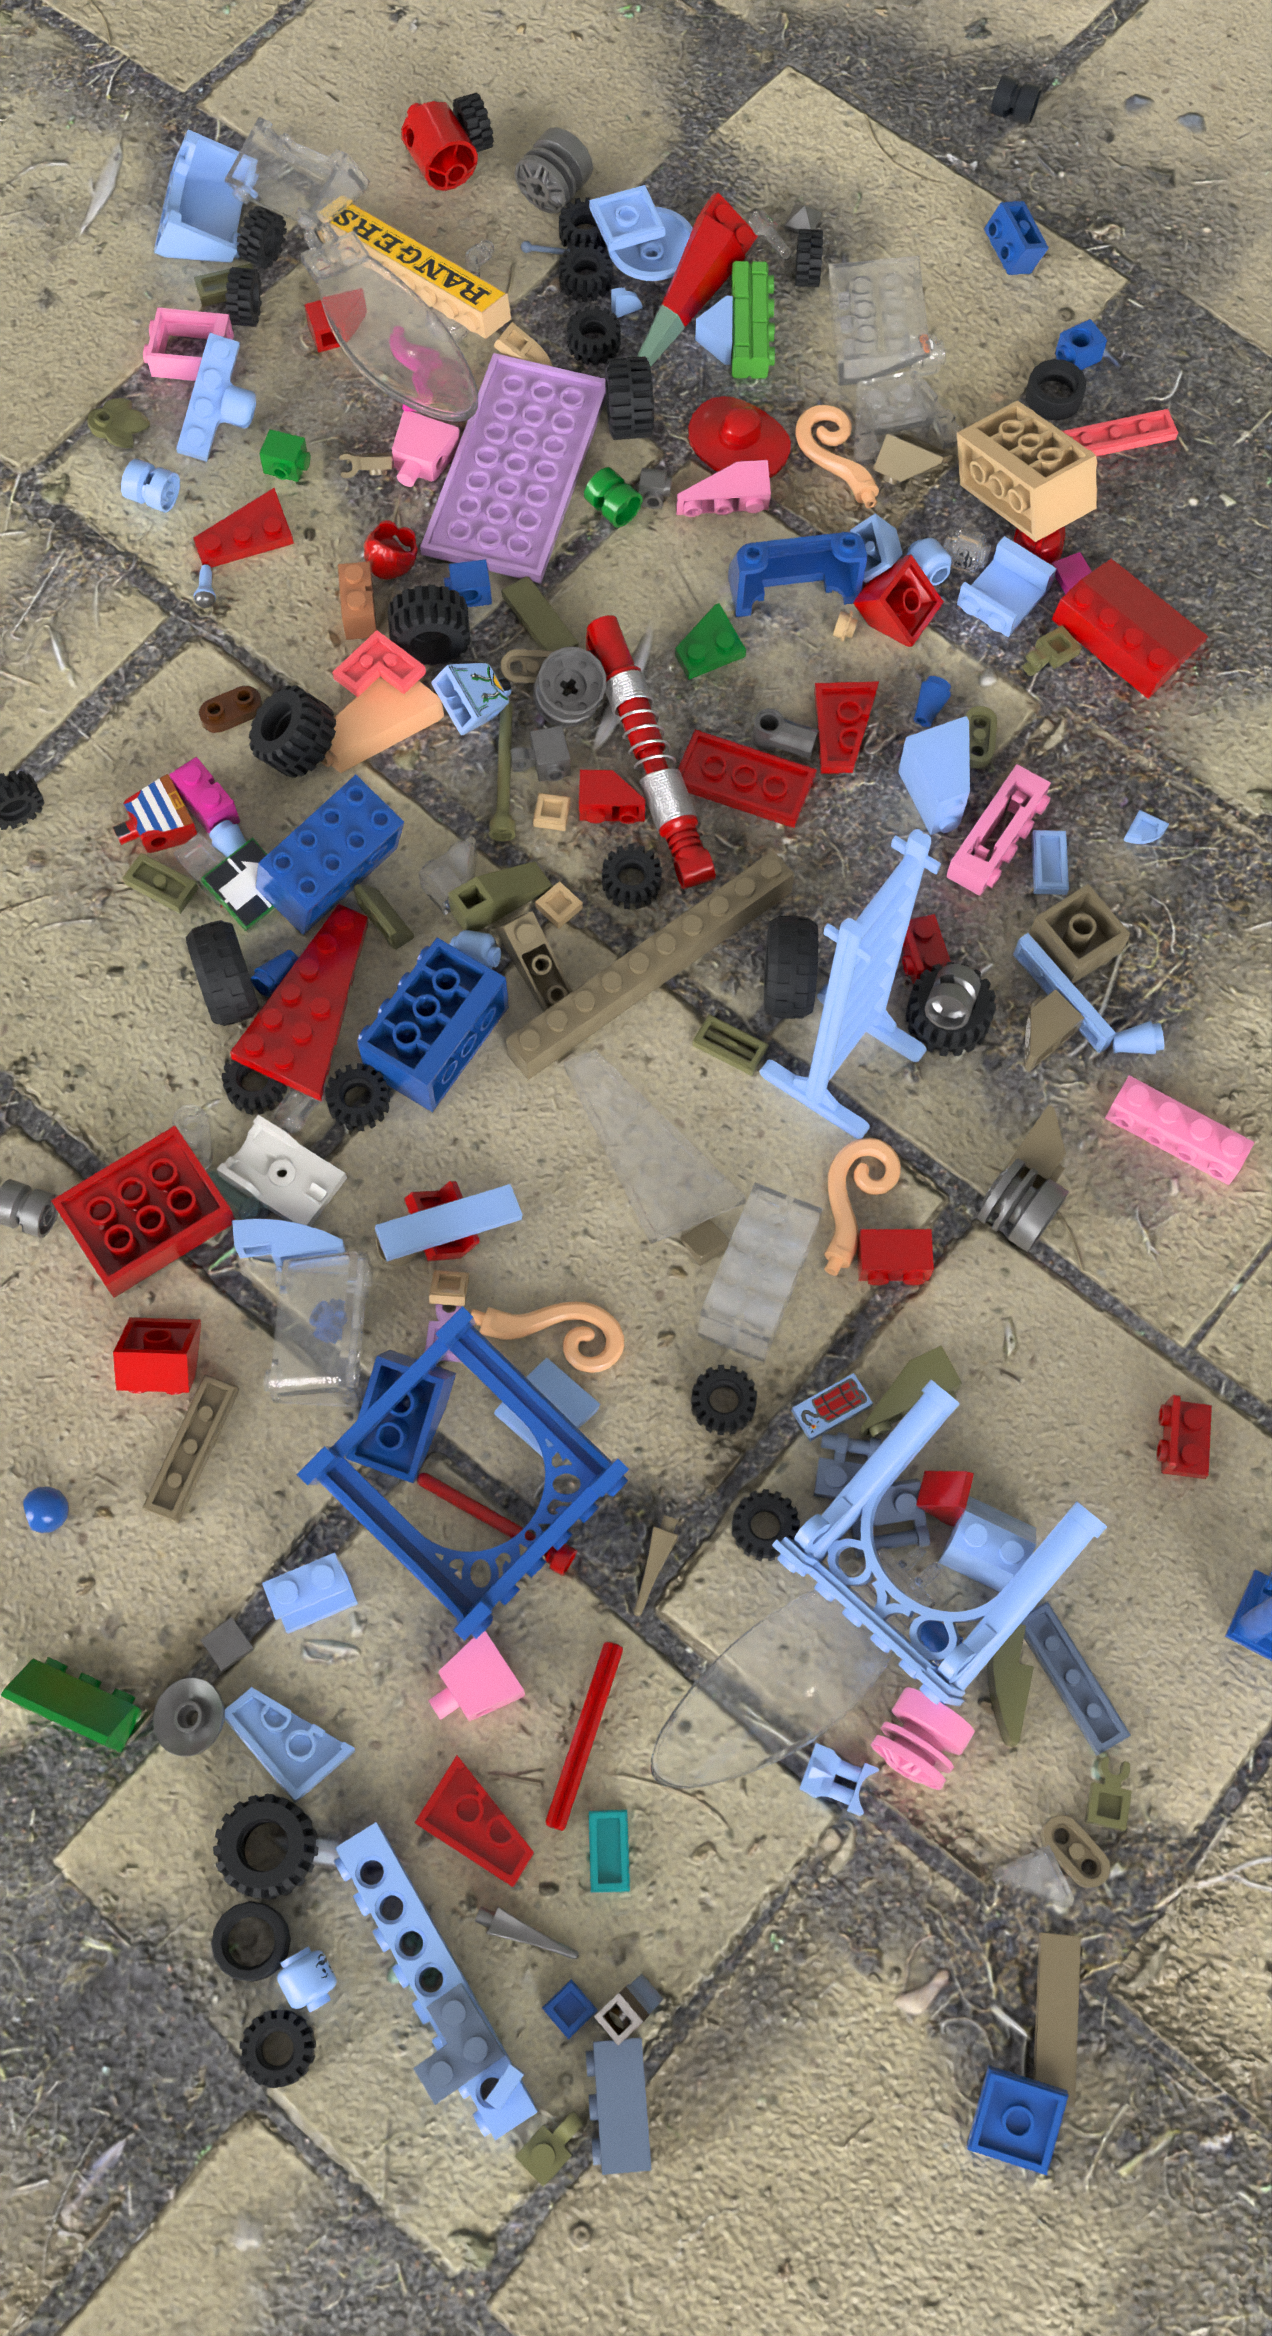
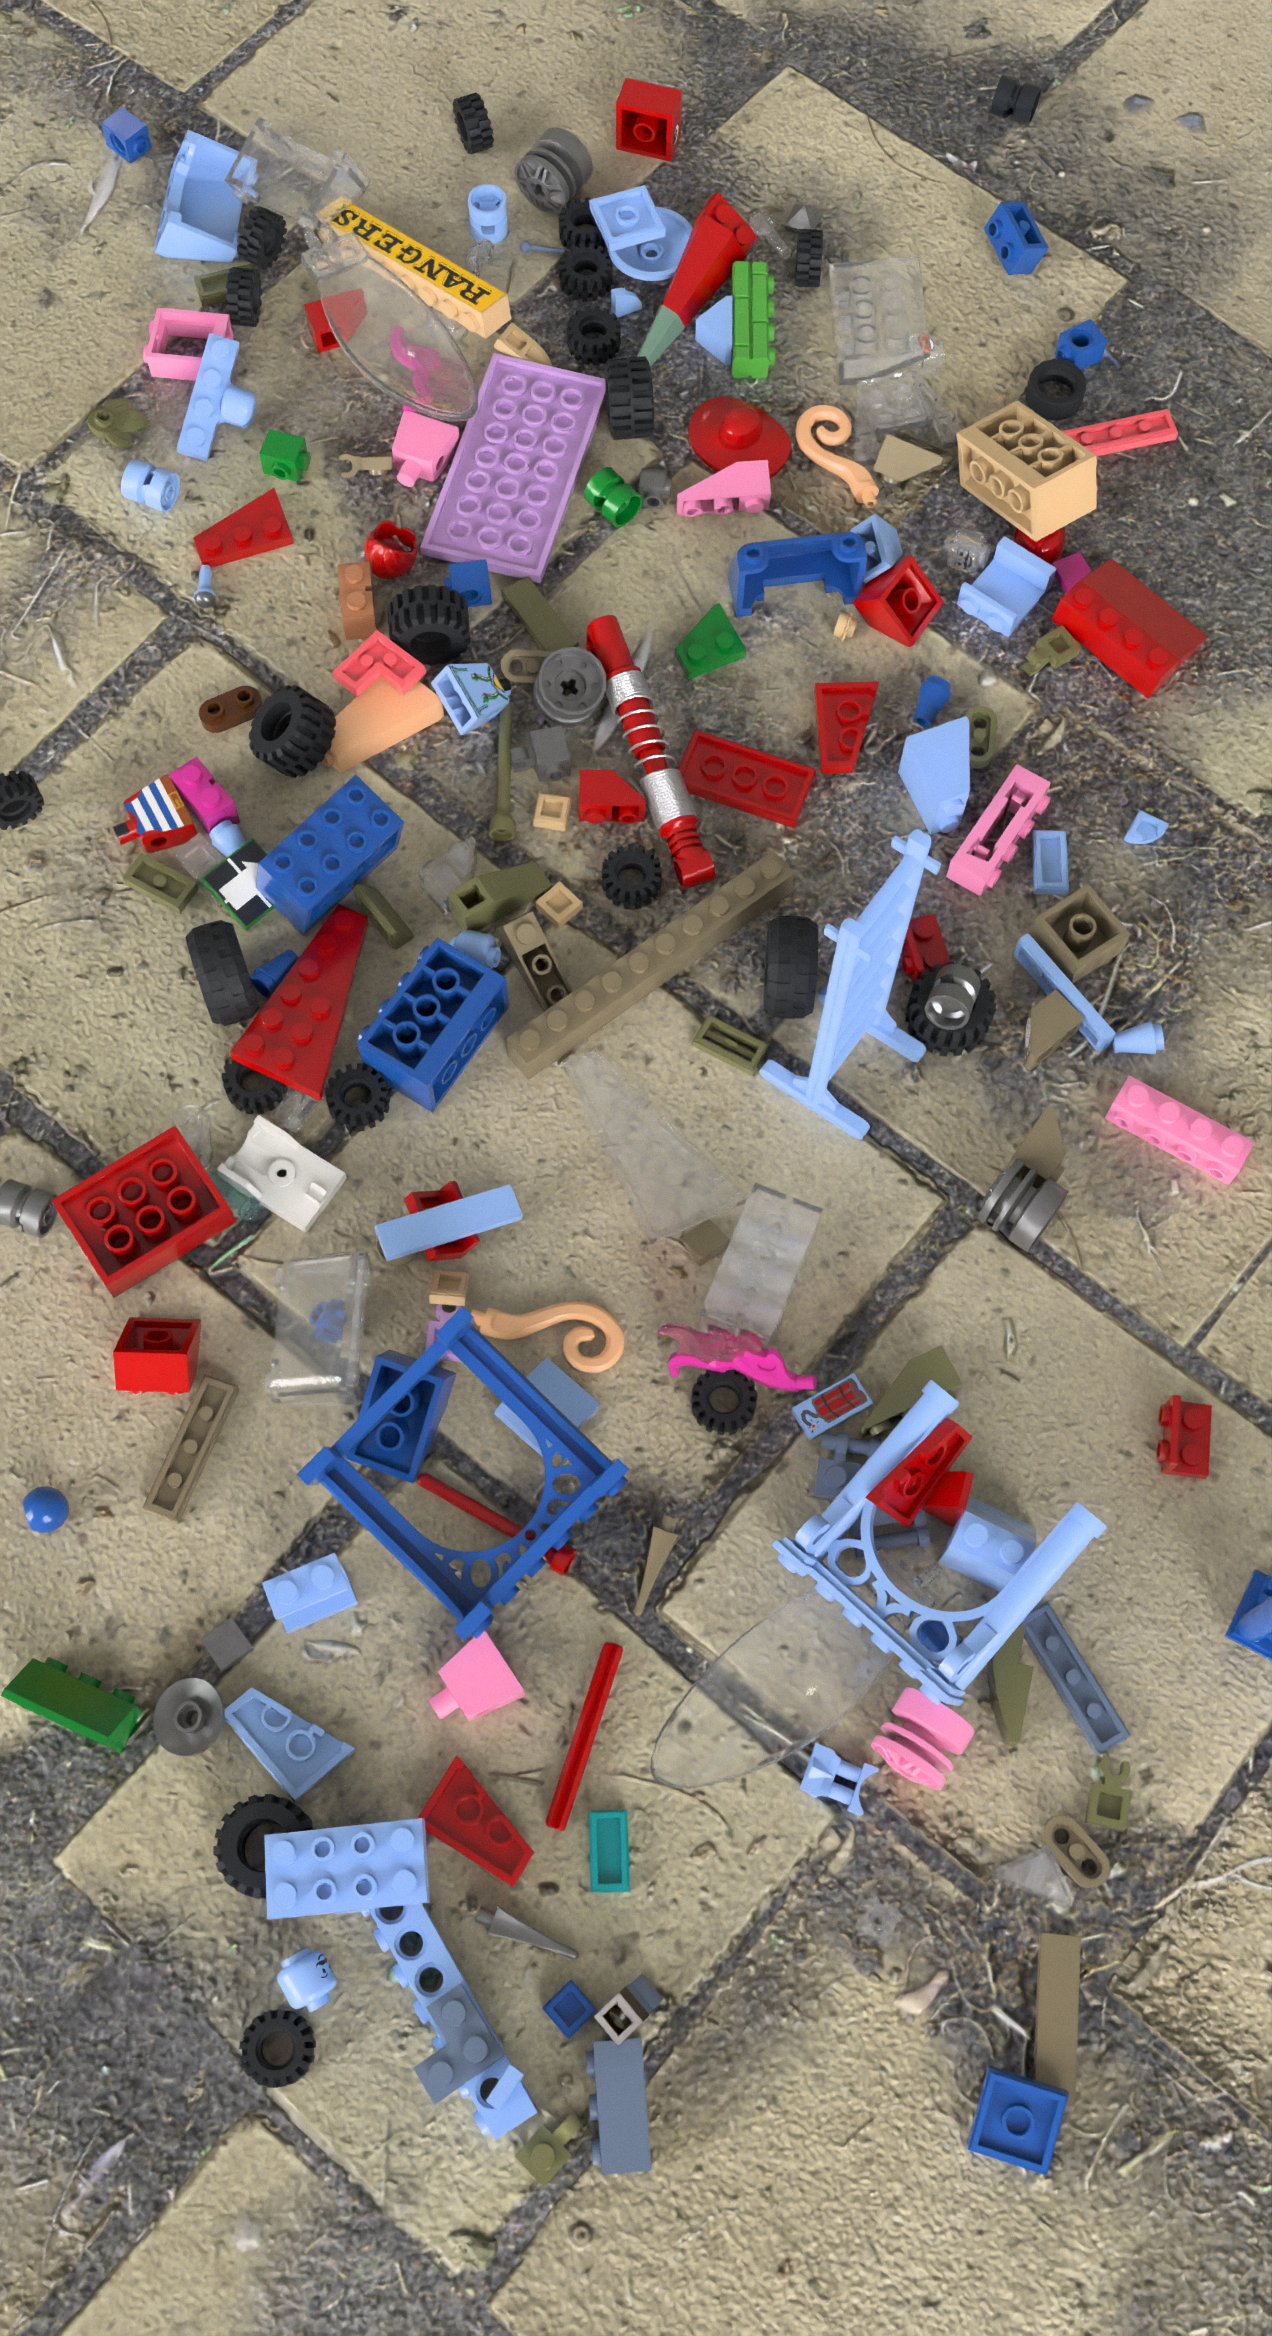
(126, 135): none -> brick
(221, 1935): black tyre -> none
(282, 1240): light blue slope -> none
(346, 1869): none -> light blue plate
(438, 145): red cylinder -> none
(488, 213): none -> light blue wheel
(648, 119): none -> red brick
(726, 1352): none -> piece
(759, 1503): black tyre -> none
(785, 734): flat silver piece -> none
(846, 1235): light nougat plant -> none
(889, 1918): none -> clear plate
(895, 1256): red brick -> none
(919, 1474): none -> red wing
(932, 559): light blue head -> none

